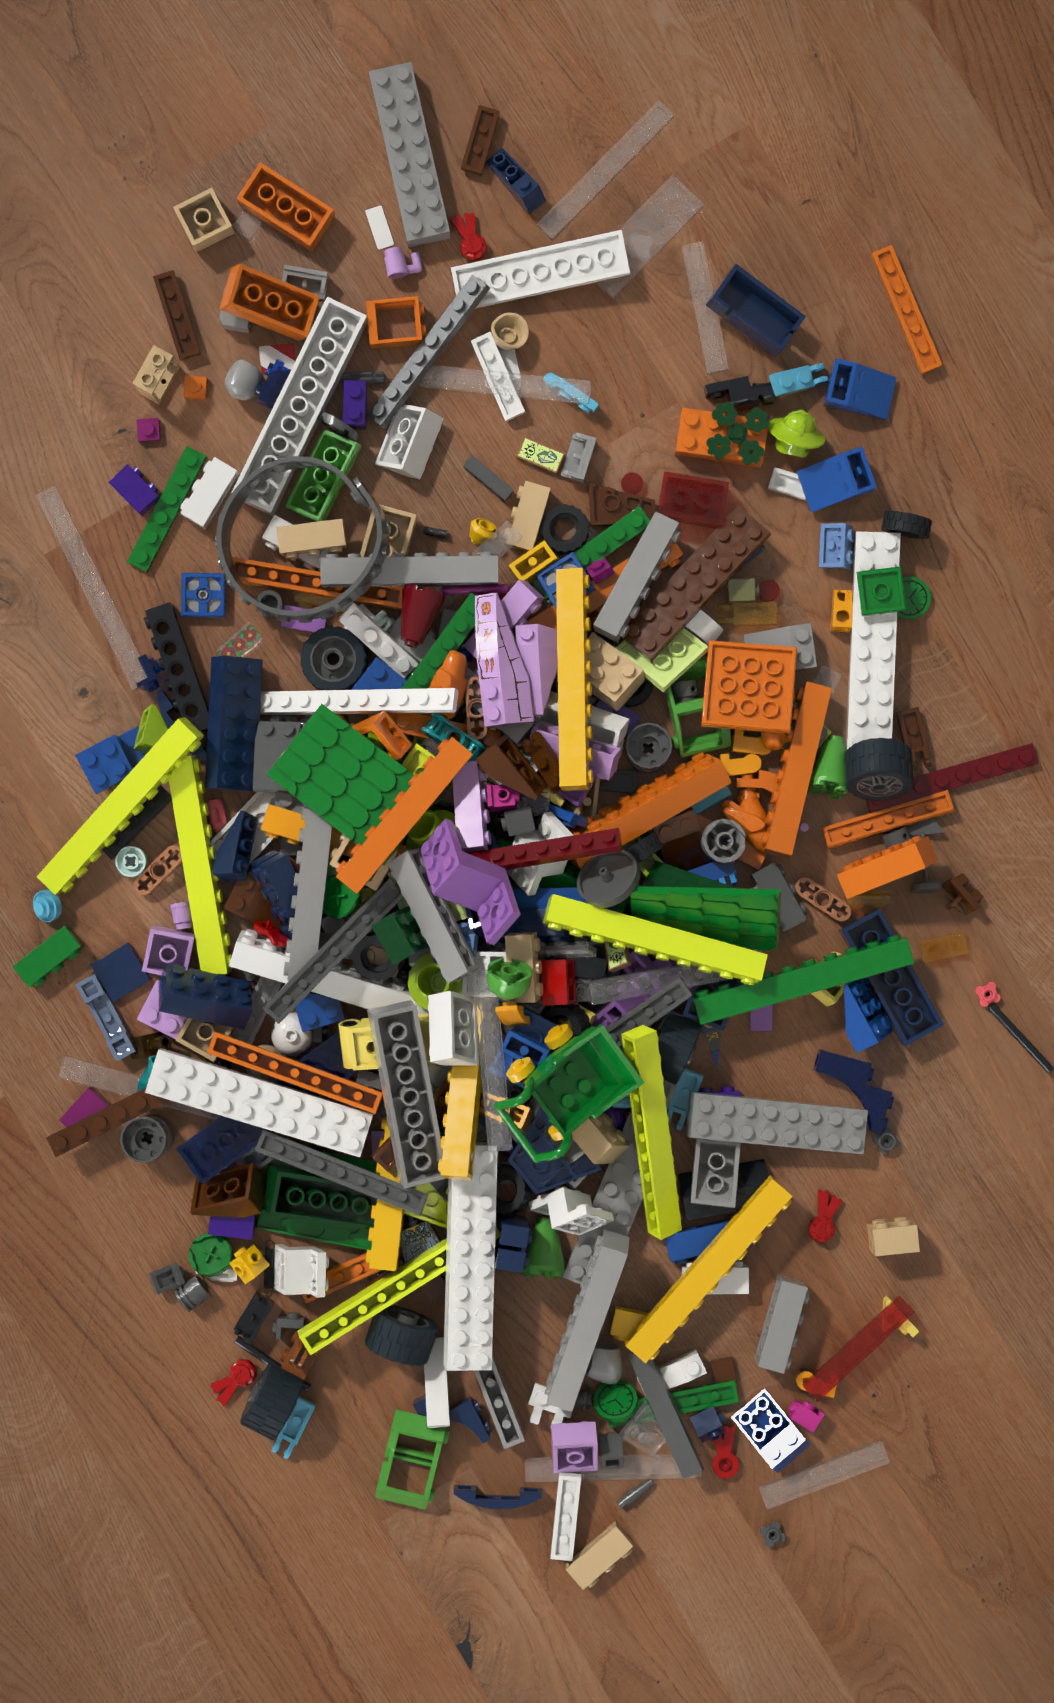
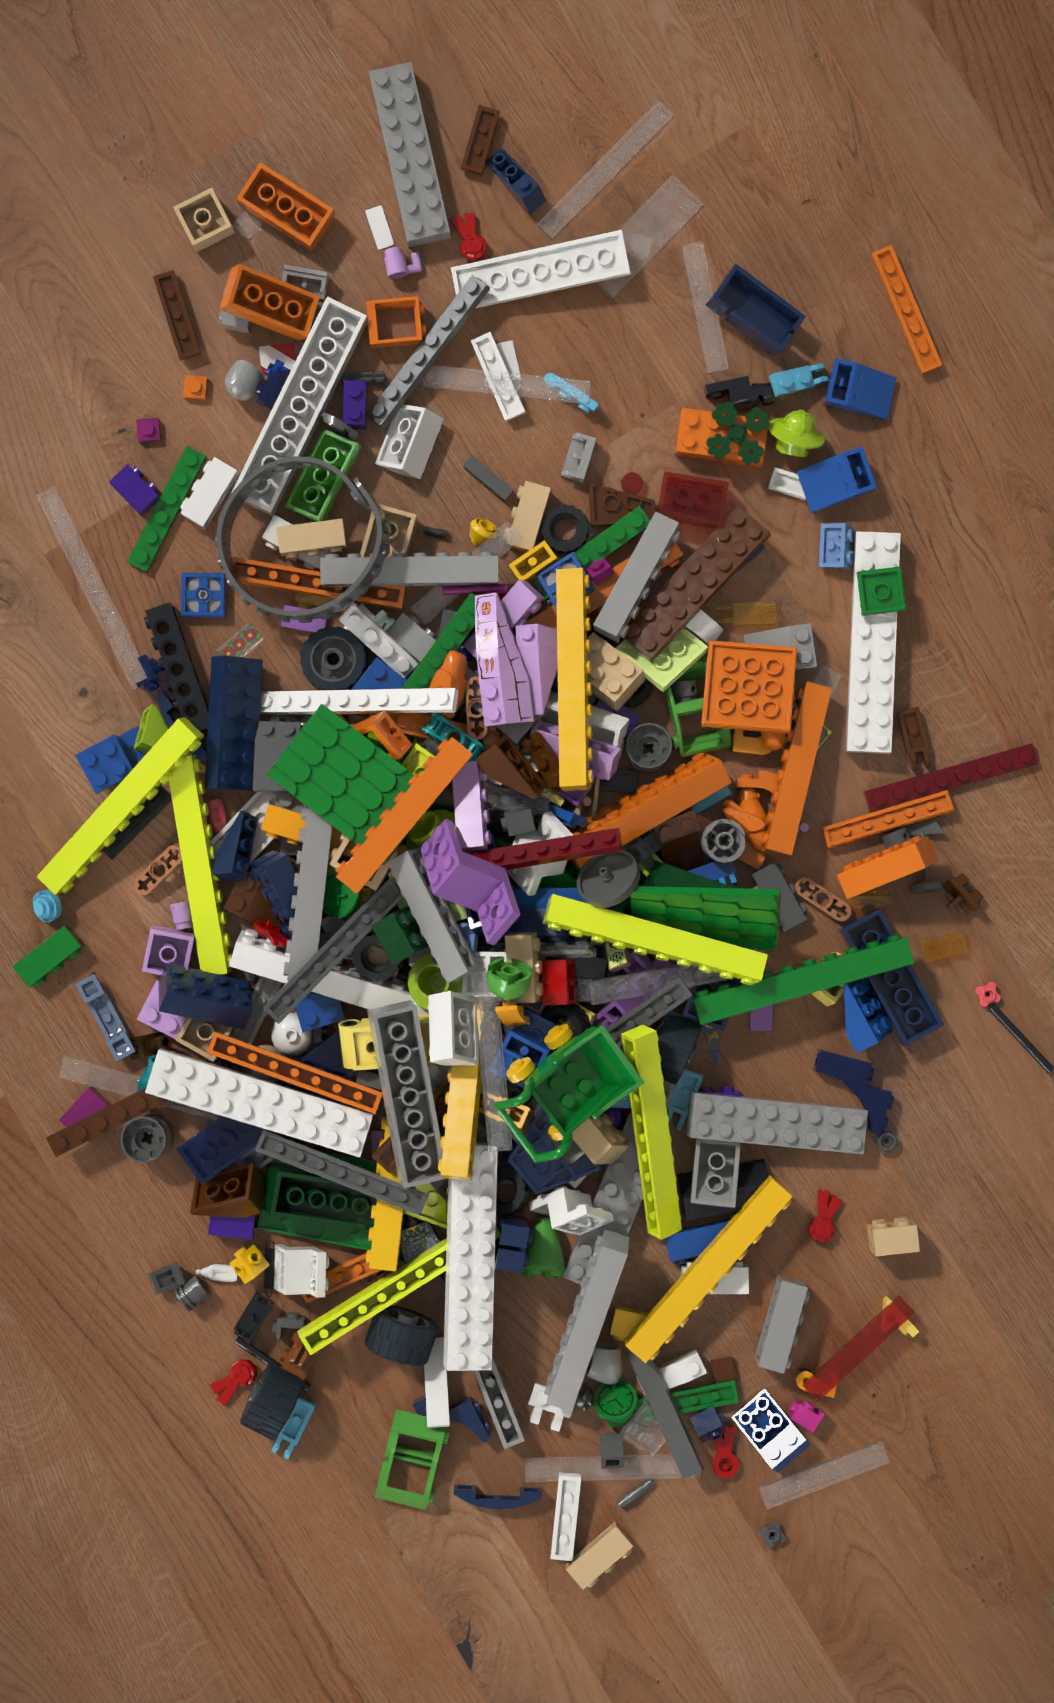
(120, 972): dark blue tile -> none
(131, 861): light aqua wheel -> none
(156, 367): tan window -> none
(210, 1255): green tile -> none
(272, 600): dark grey piece -> none
(418, 613): dark red cone -> none
(496, 803): dark pink brick -> none
(509, 331): tan helmet -> none
(540, 455): tile -> none
(574, 1447): lavender brick -> none
(742, 591): olive brick -> none
(749, 764): light orange leg -> none
(768, 590): clear red tile -> none
(830, 769): bright green cone -> none
(841, 611): light orange leg -> none
(879, 769): black wheel -> none
(907, 524): black tyre -> none
(916, 598): green tile -> none

